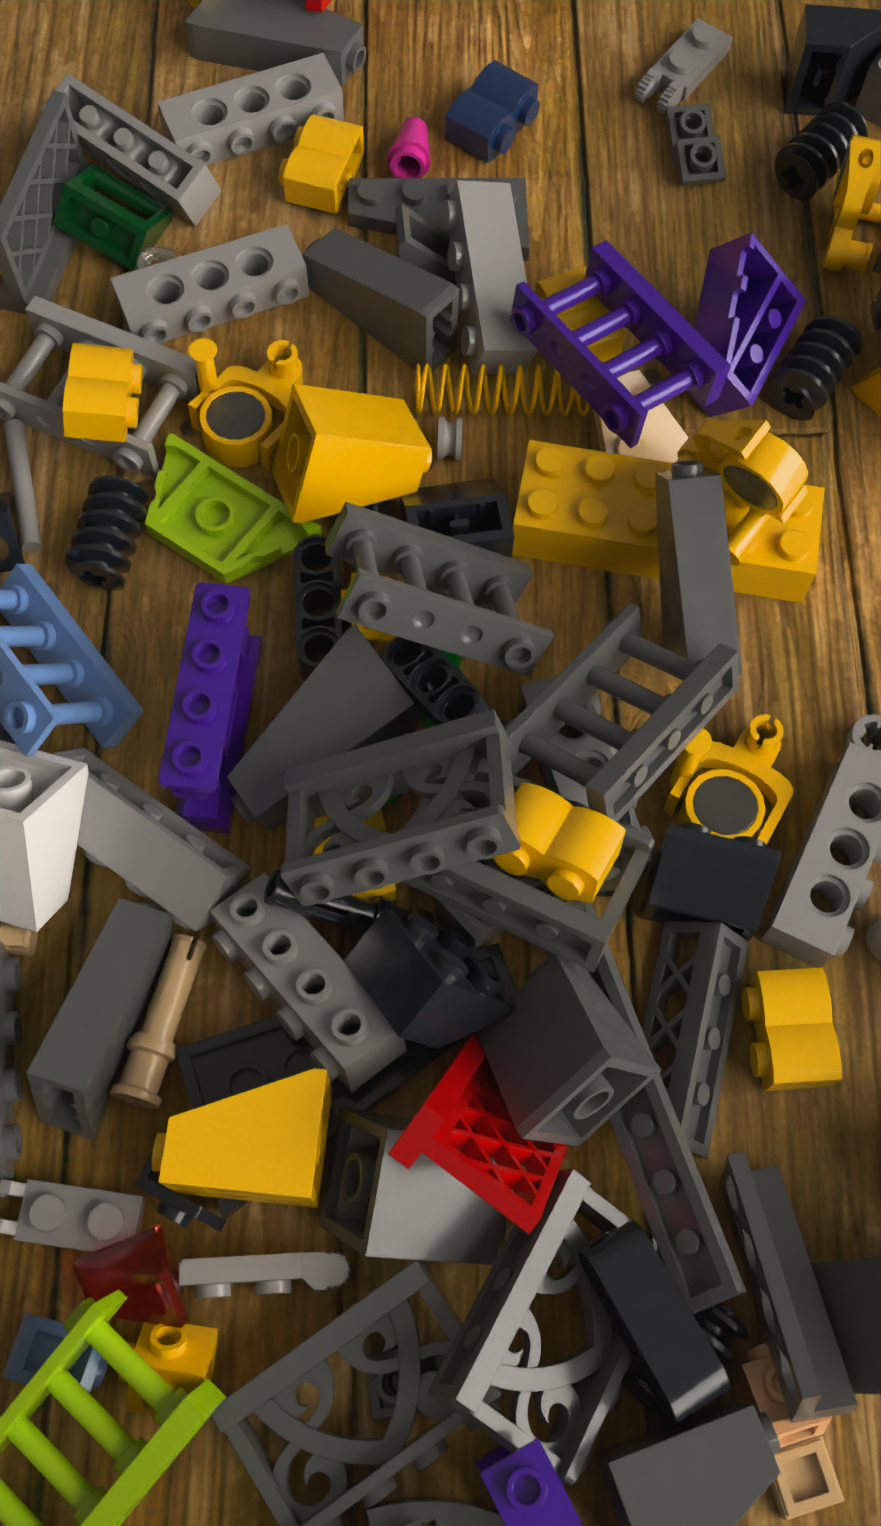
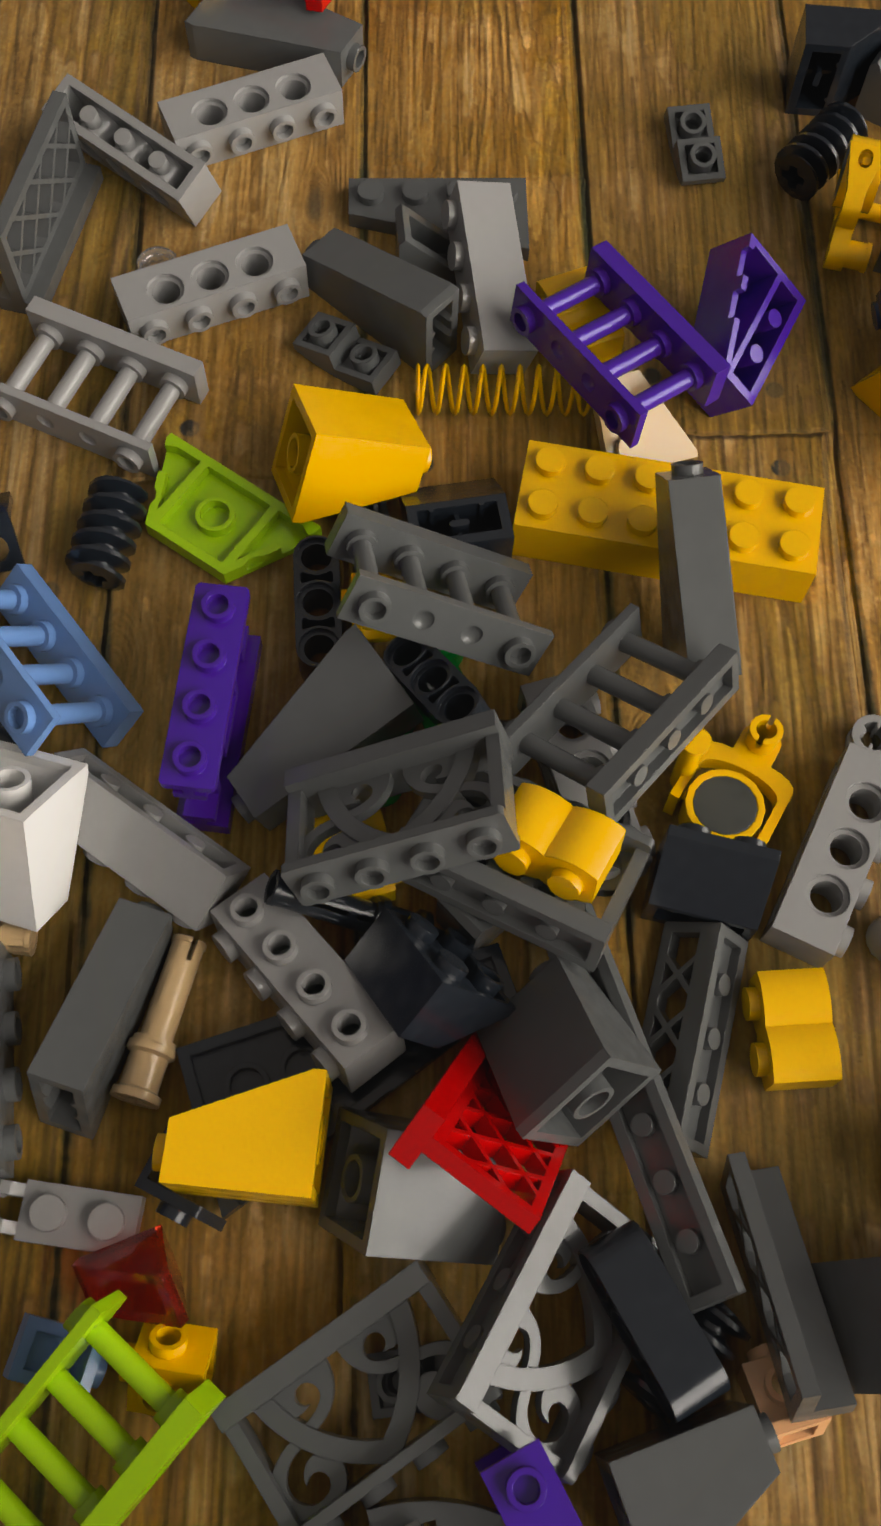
(22, 486): light grey bar -> none
(100, 393): yellow brick -> none
(104, 222): dark green tile -> none
(235, 406): yellow piece -> none
(269, 1272): light grey hinge -> none
(321, 163): yellow brick -> none
(340, 351): none -> dark grey slope
(410, 150): dark pink cone -> none
(449, 438): light grey bush -> none
(492, 111): dark blue brick -> none
(684, 65): light grey hinge -> none
(753, 470): yellow piece -> none
(805, 1479): tan tile -> none
(814, 367): black piece -> none

